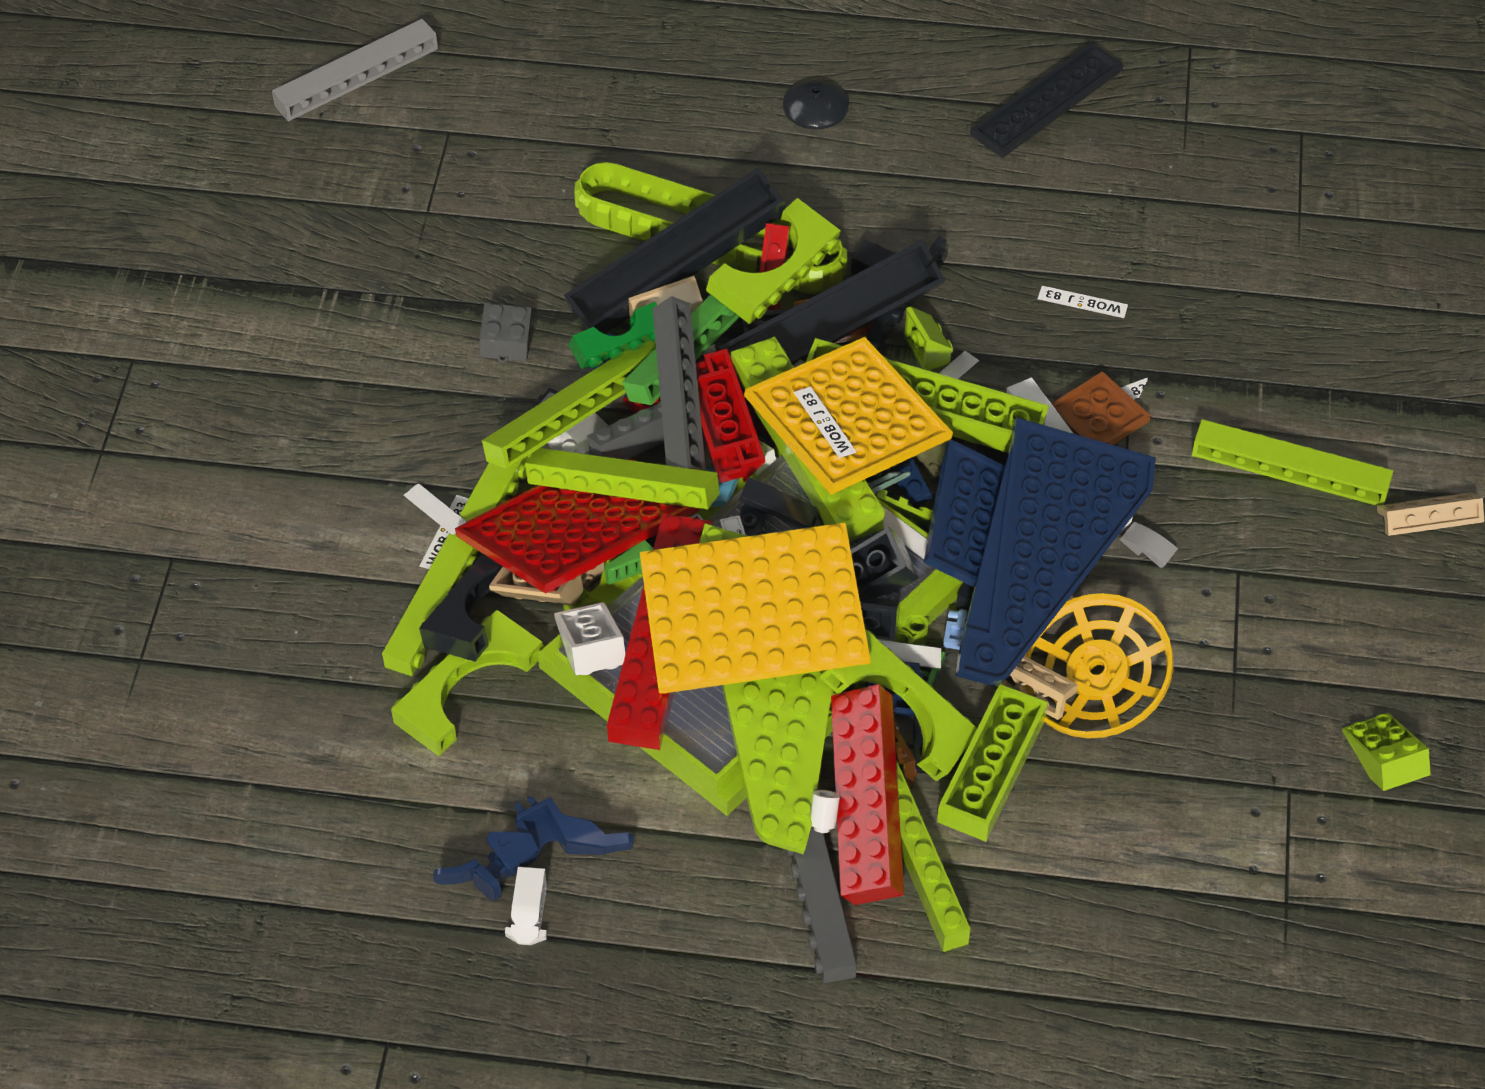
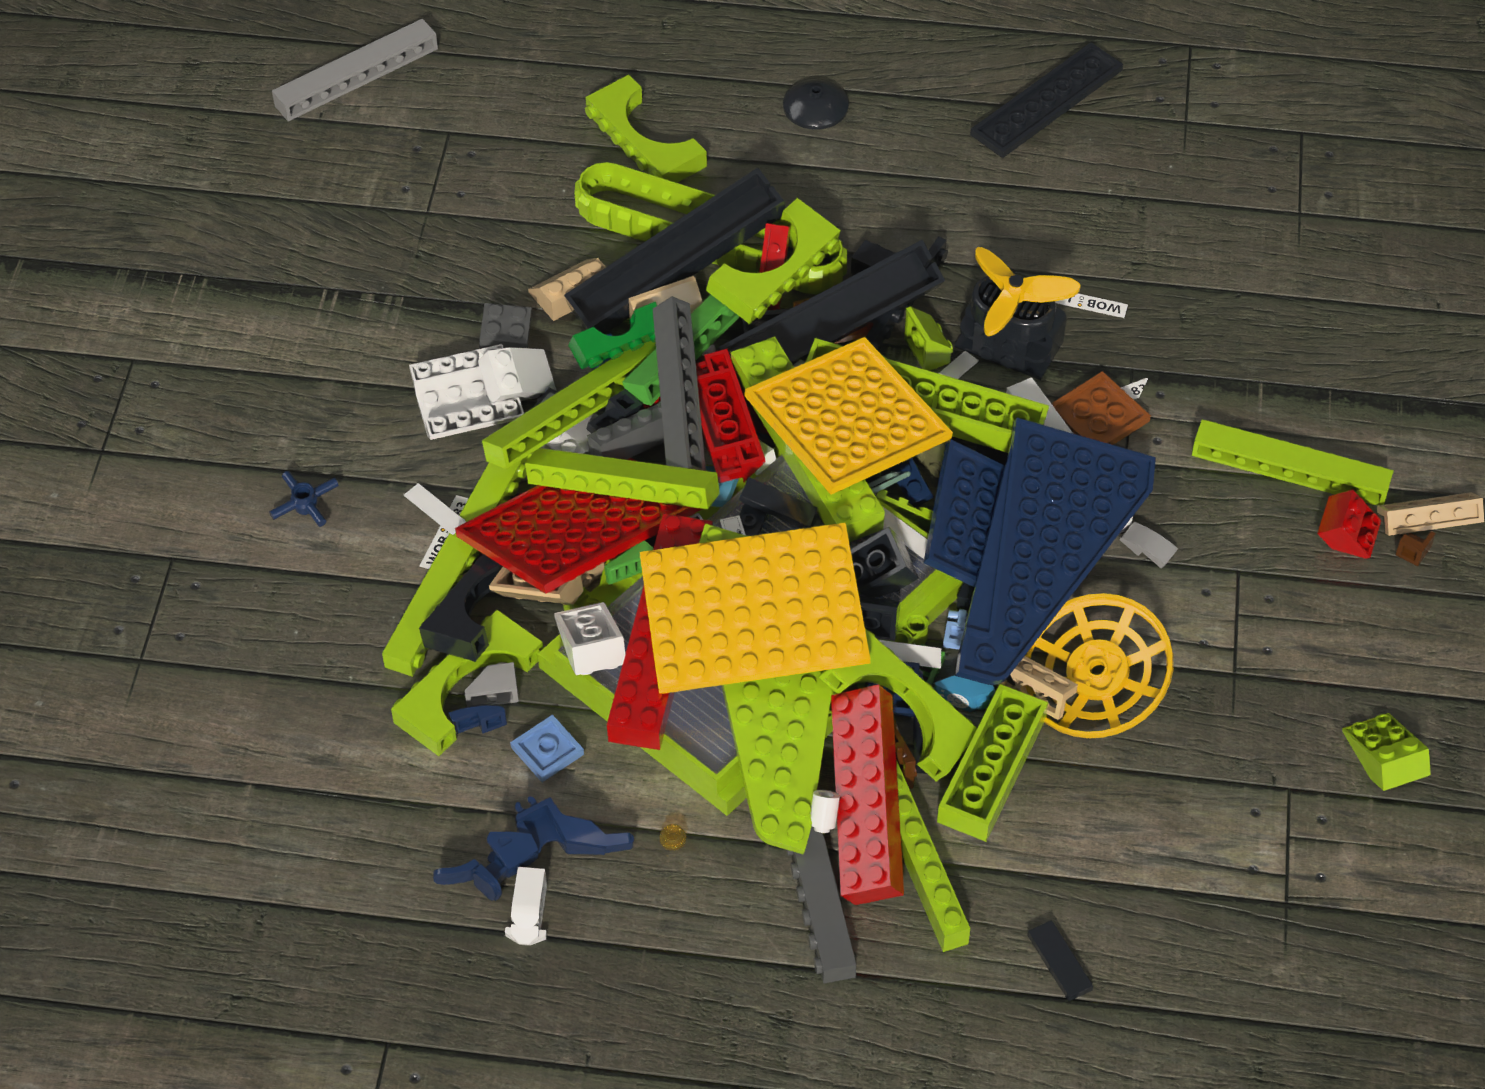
(303, 498): none -> dark blue bar
(455, 396): none -> white slope
(485, 717): none -> dark blue slope
(493, 686): none -> light grey slope
(515, 373): none -> white slope
(547, 748): none -> medium blue plate
(551, 292): none -> tan slope
(611, 110): none -> lime arch
(617, 408): none -> black brick
(672, 837): none -> clear yellow plate
(825, 422): white sticker -> none
(965, 693): none -> dark azure slope
(1015, 317): none -> black brick
(1060, 960): none -> black tile
(1349, 524): none -> red slope
(1414, 548): none -> reddish brown panel

